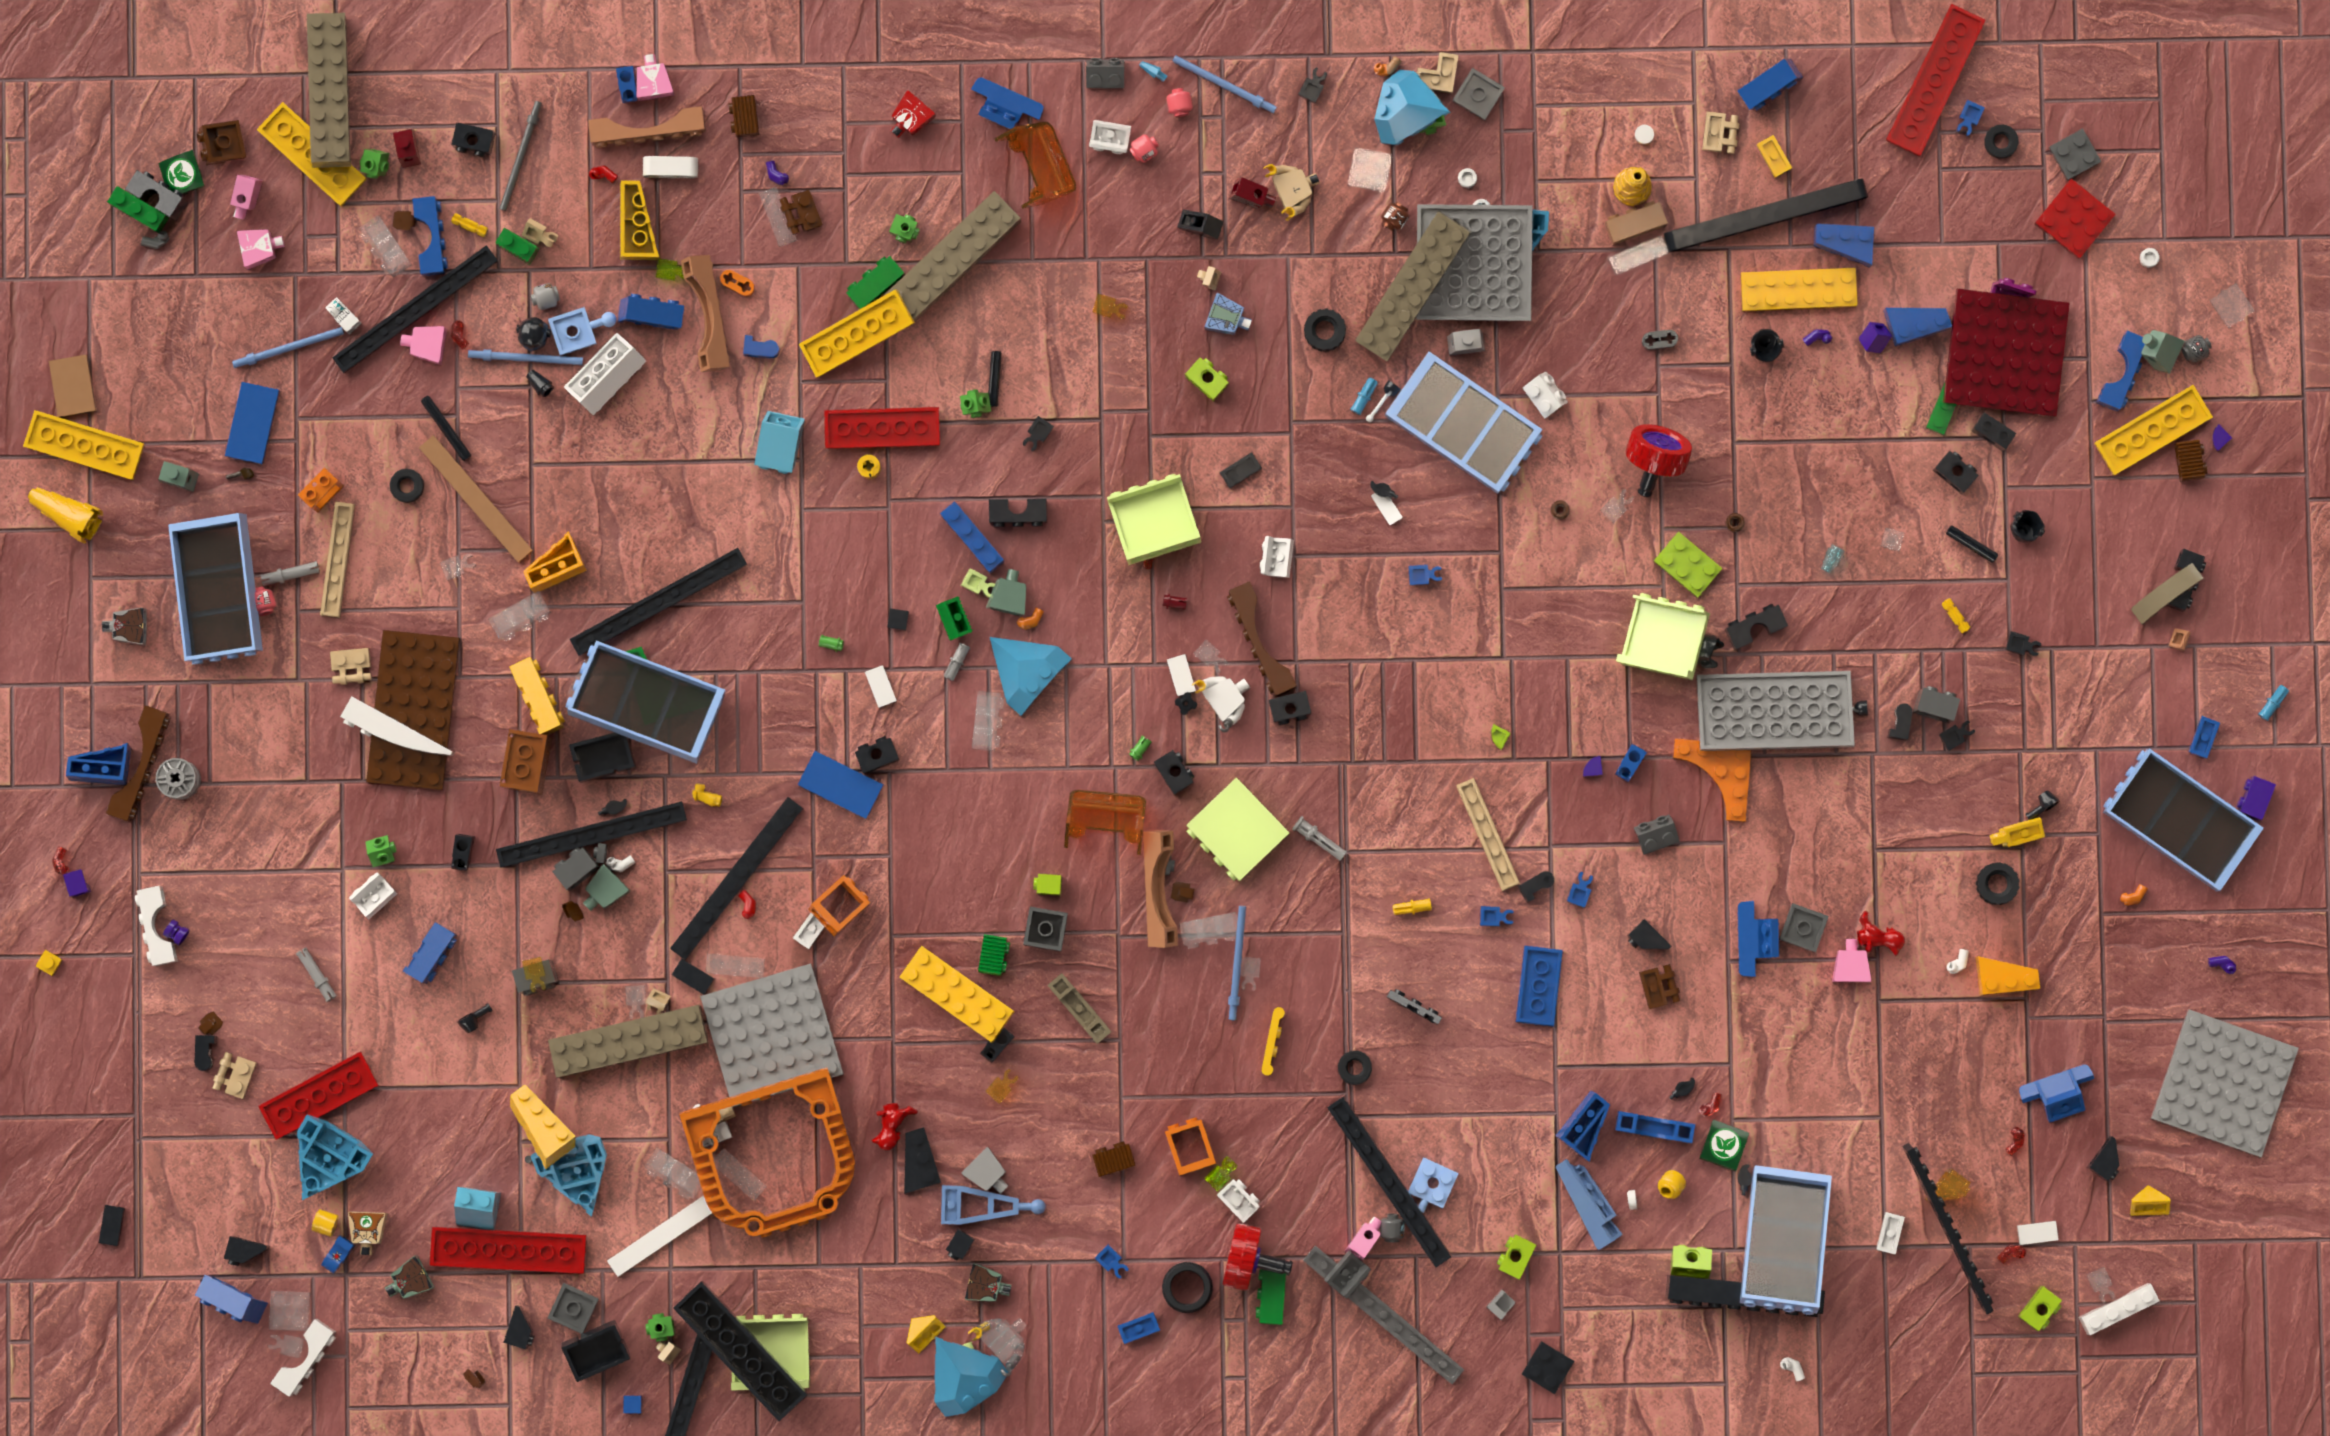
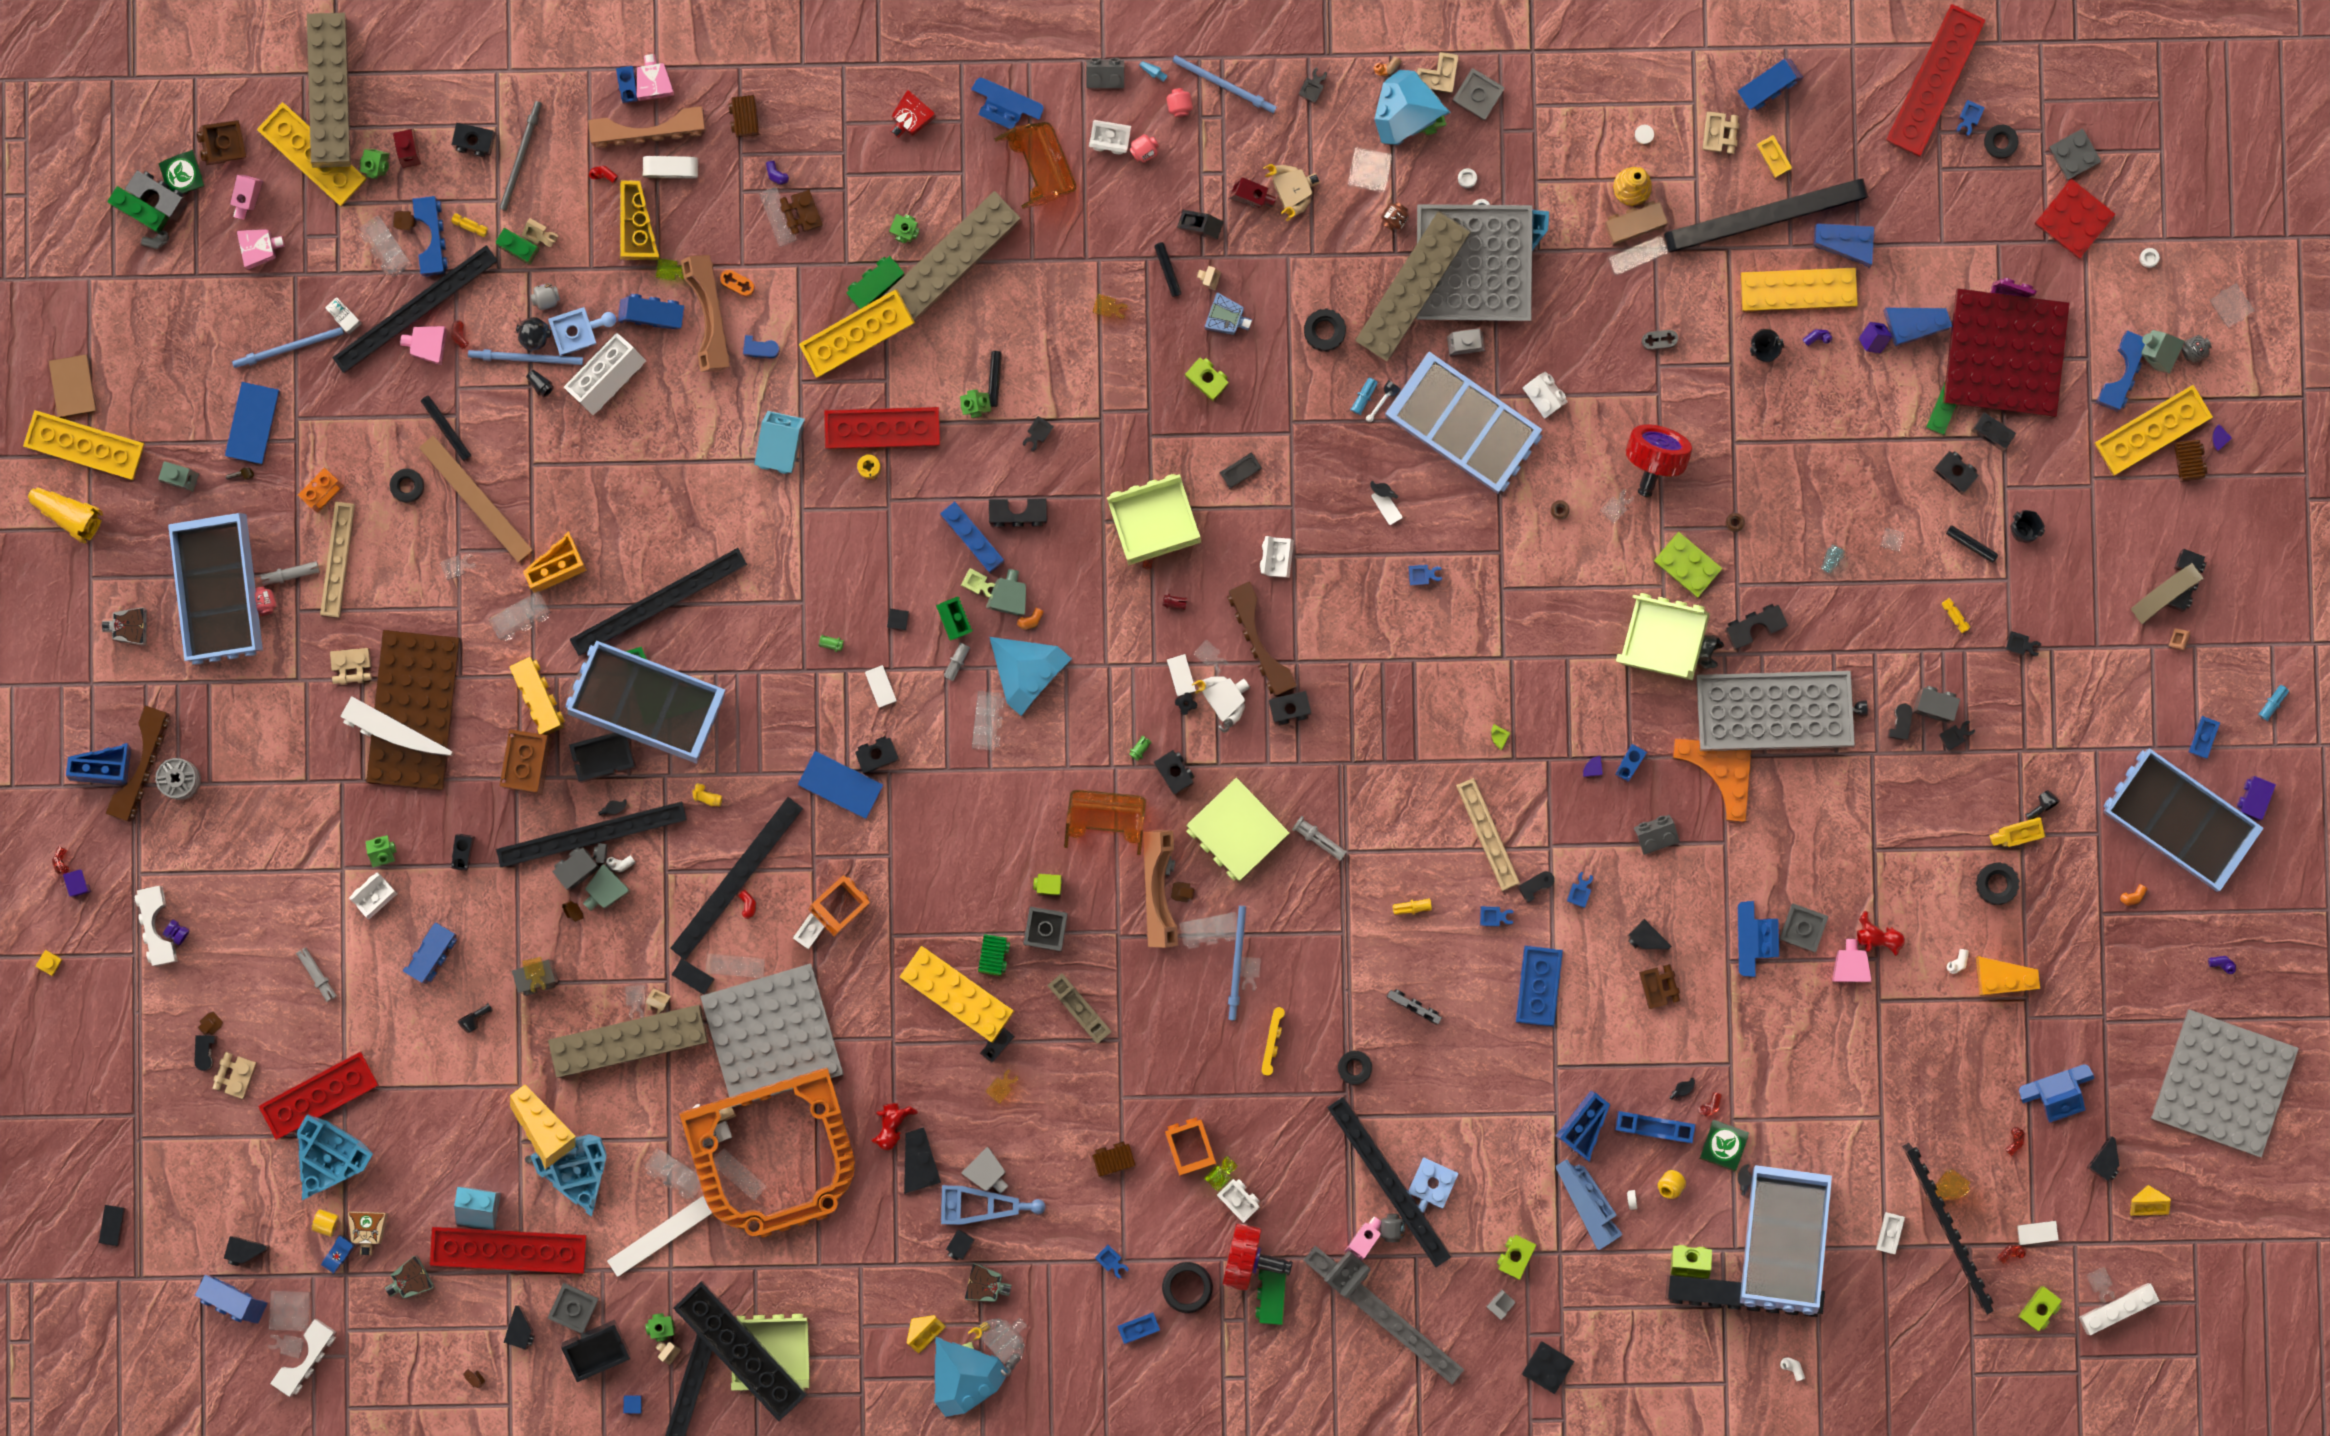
(1167, 269): none -> black axle

